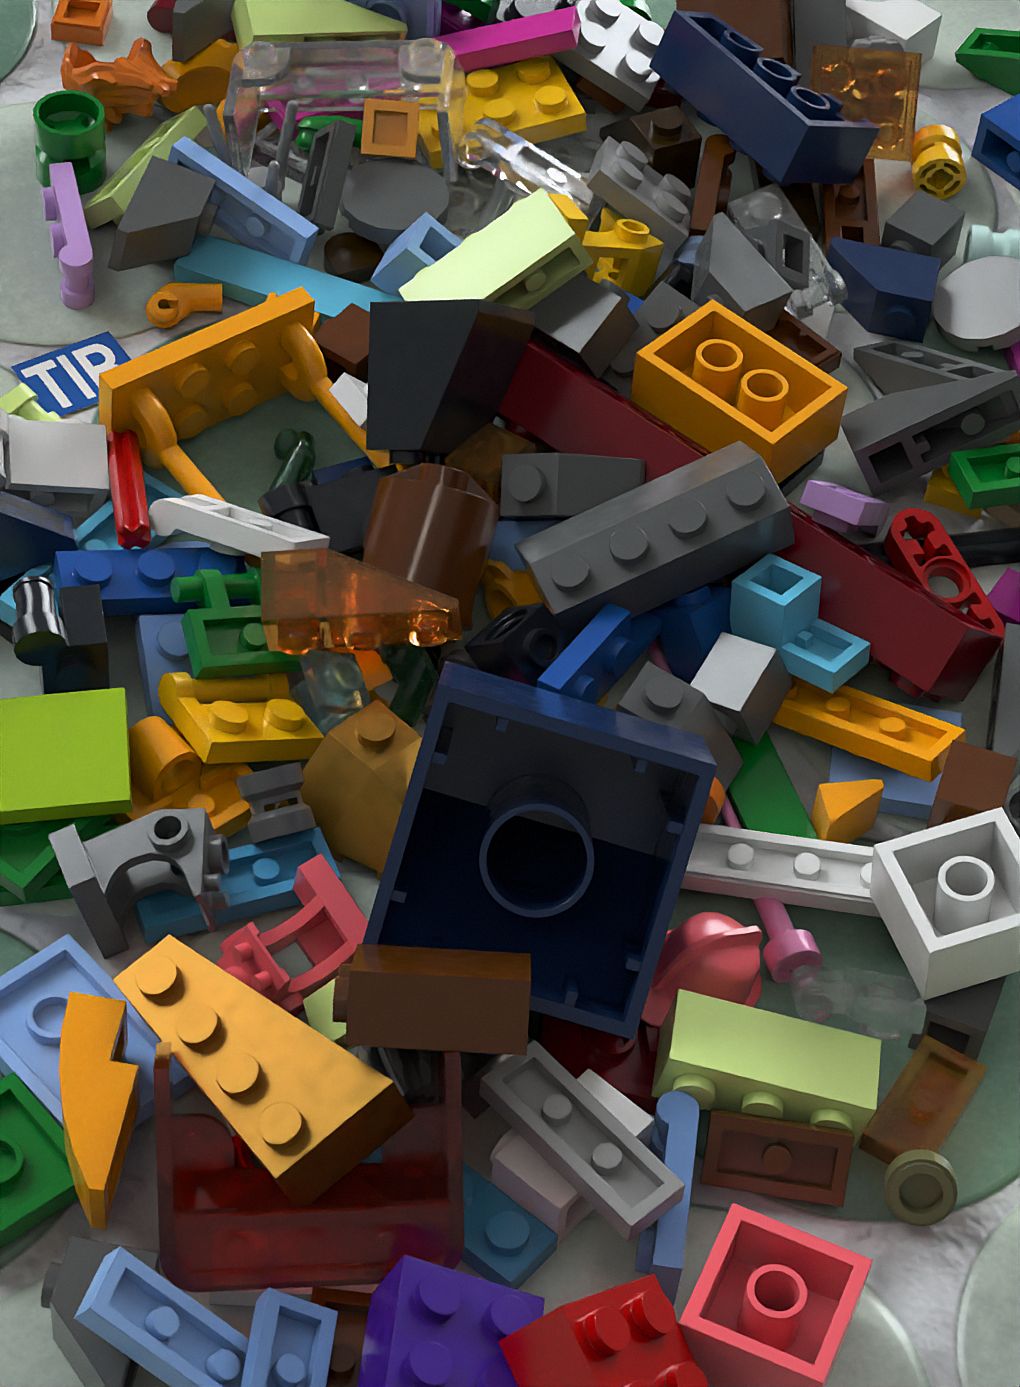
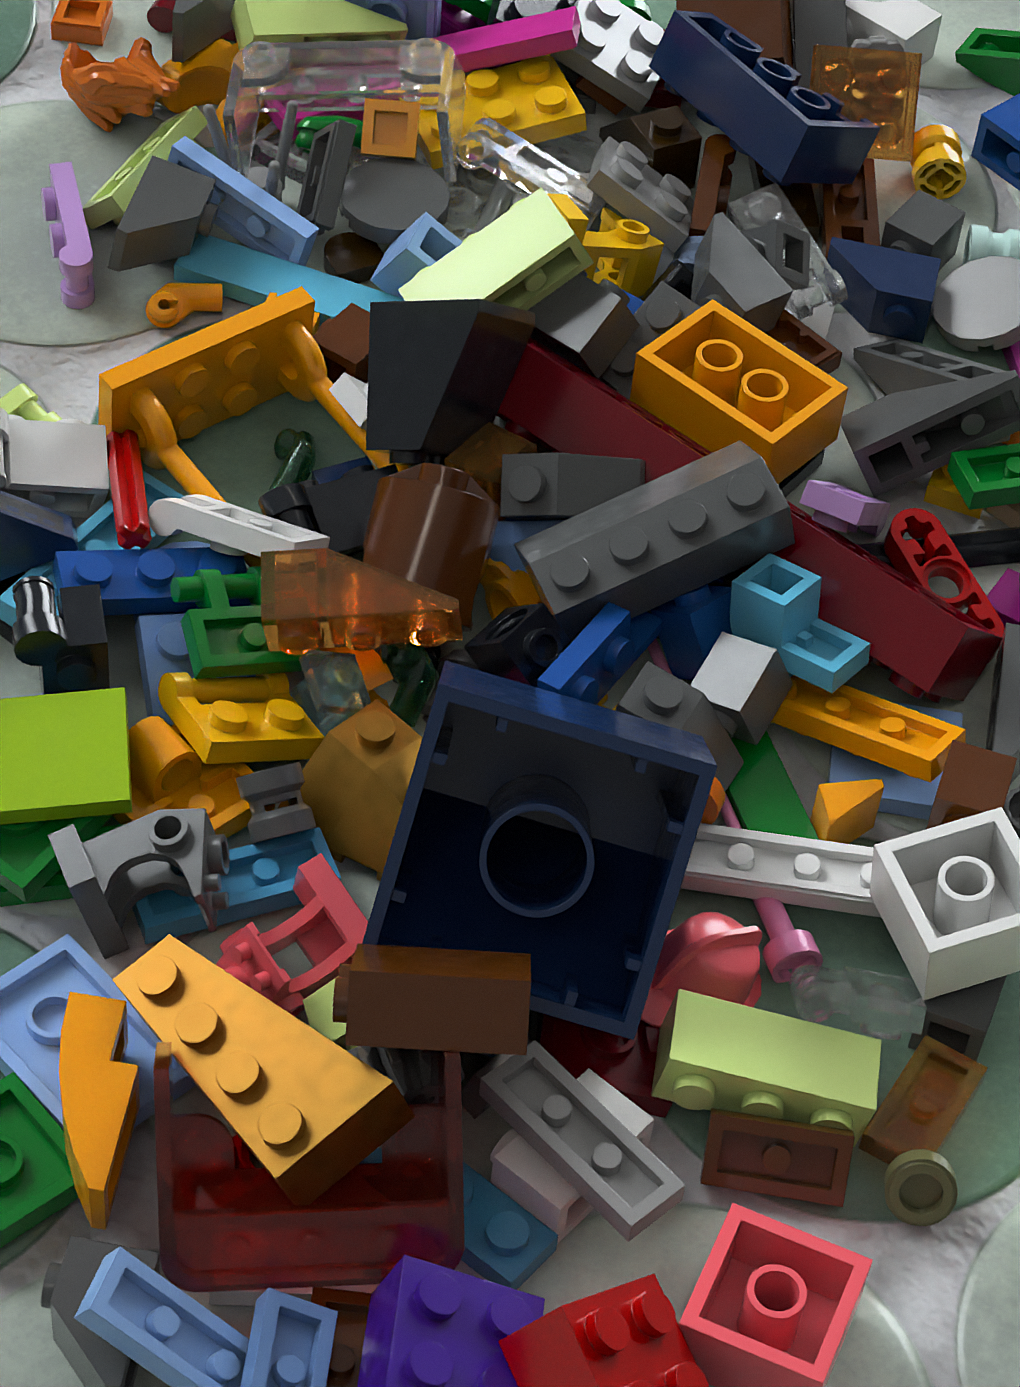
(70, 376): blue sticker -> none
(71, 129): green wheel -> none
(674, 1144): medium blue plate -> none

